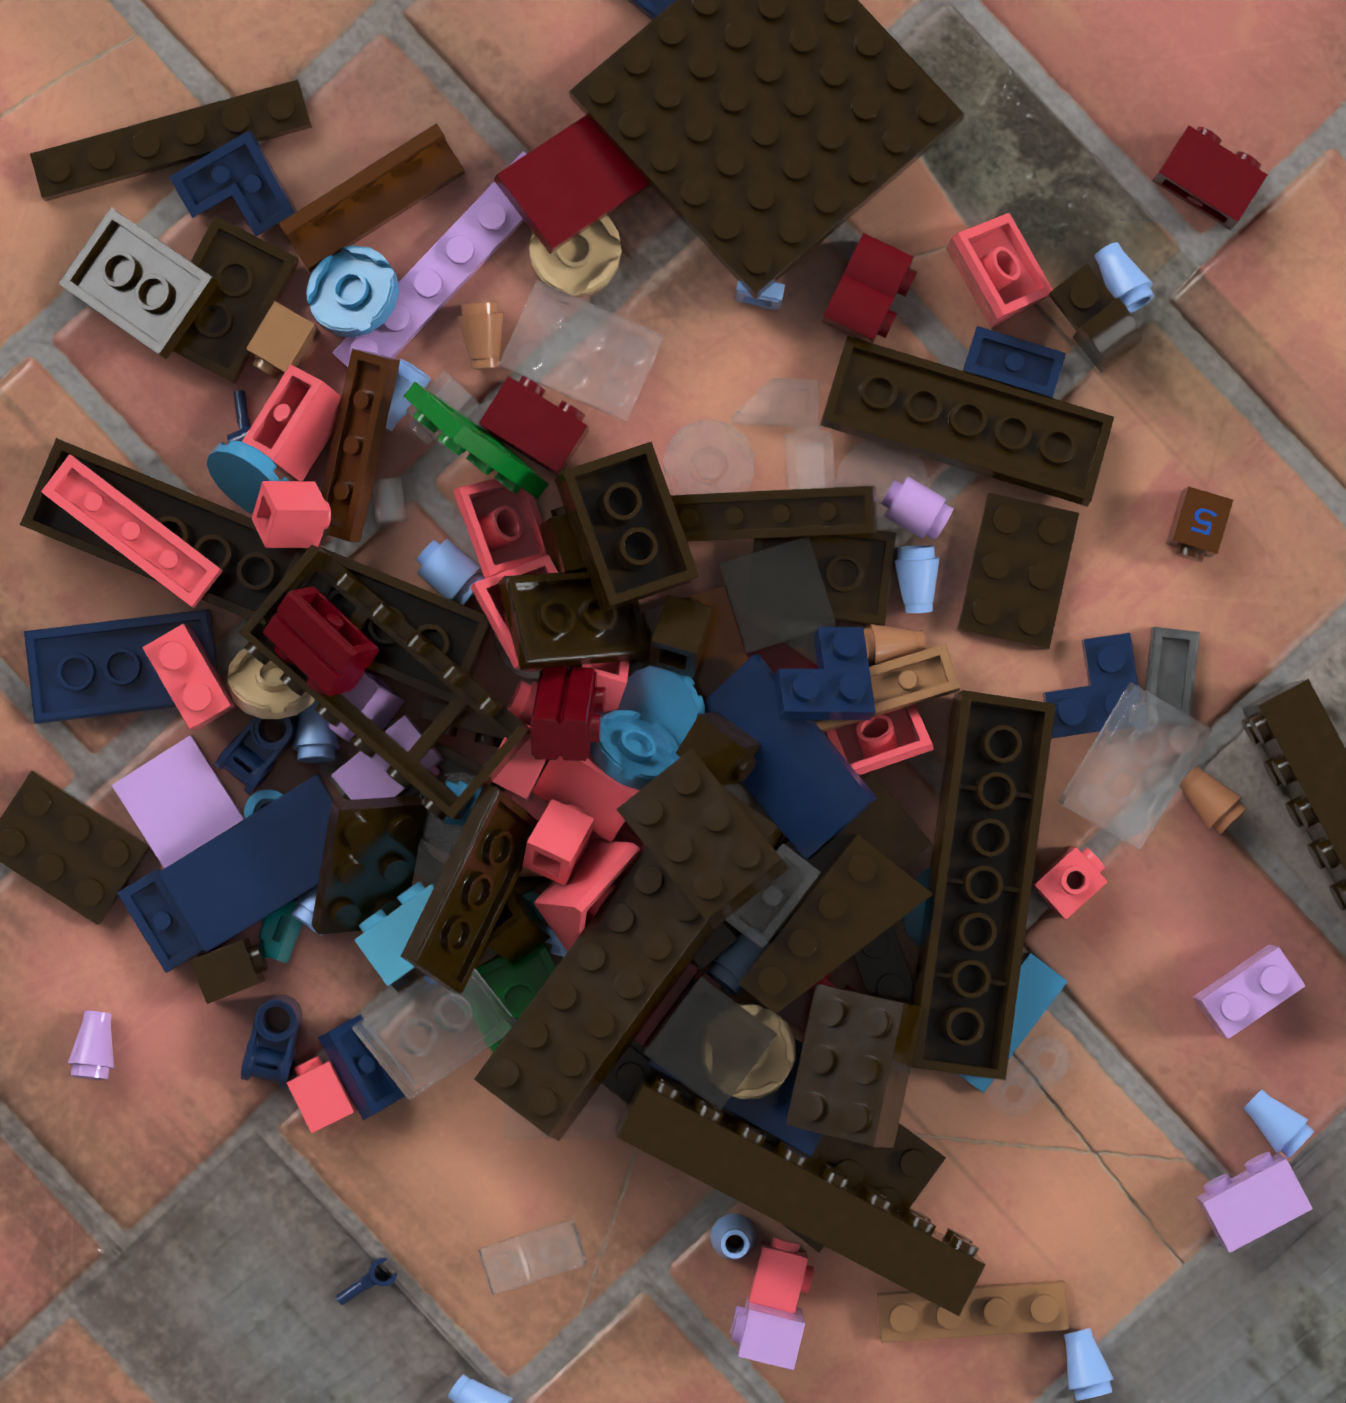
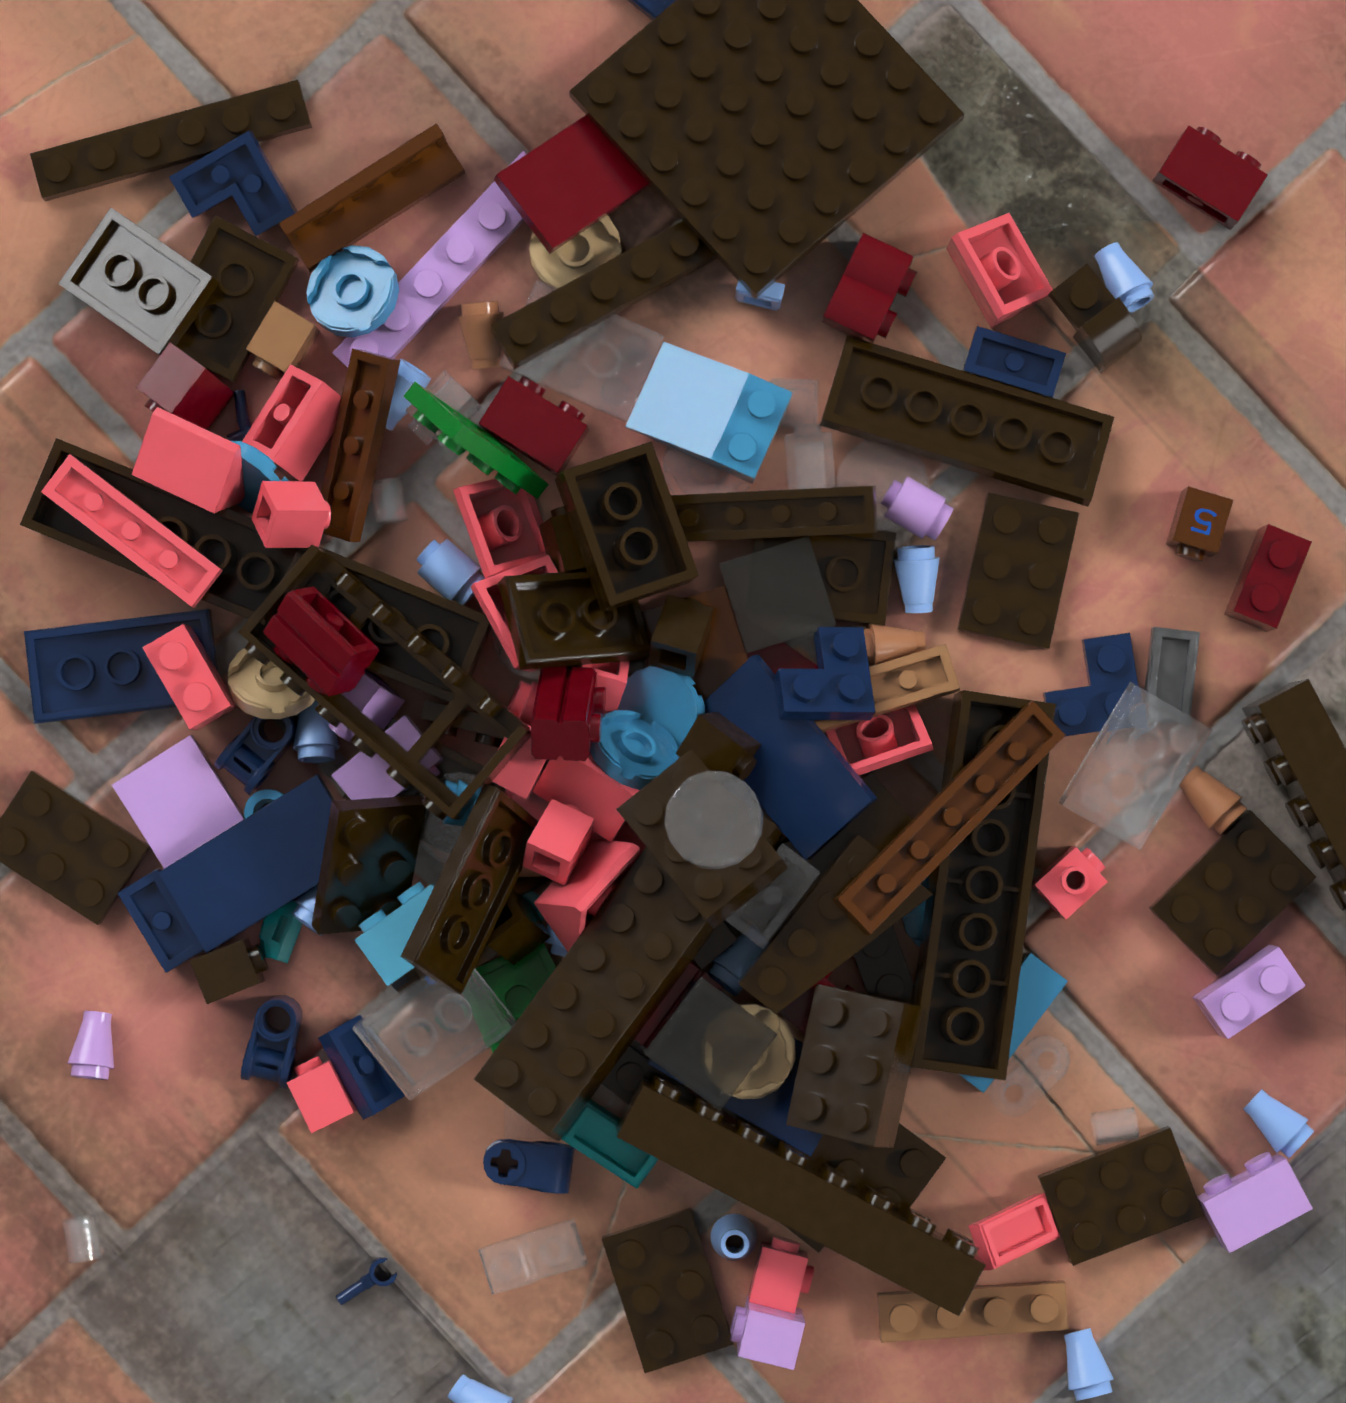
(82, 1238): none -> clear hinge
(184, 388): none -> brick
(190, 462): none -> coral slope
(540, 1165): none -> dark blue piece
(596, 1137): none -> teal tile
(600, 293): none -> dark brown plate
(667, 1290): none -> dark brown plate
(709, 411): none -> slope
(714, 820): none -> clear tile
(949, 818): none -> reddish brown plate
(1014, 1231): none -> coral tile
(1114, 1126): none -> clear hinge
(1120, 1195): none -> dark brown plate
(1232, 892): none -> dark brown plate
(1268, 578): none -> dark red brick

